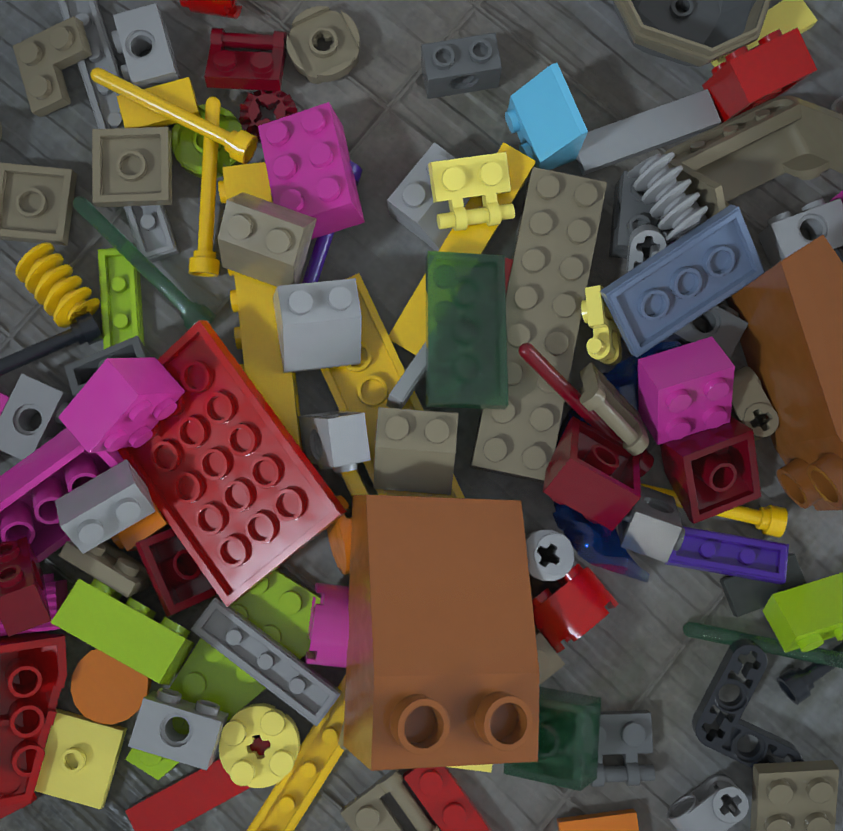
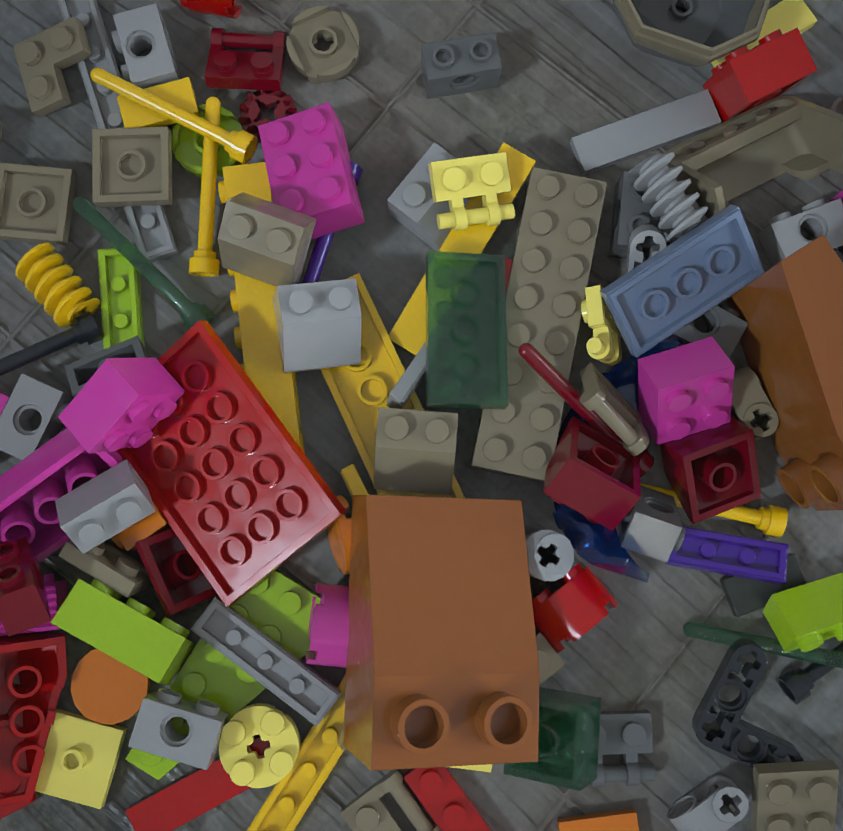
(335, 439): light grey brick -> none
(547, 120): medium azure slope -> none

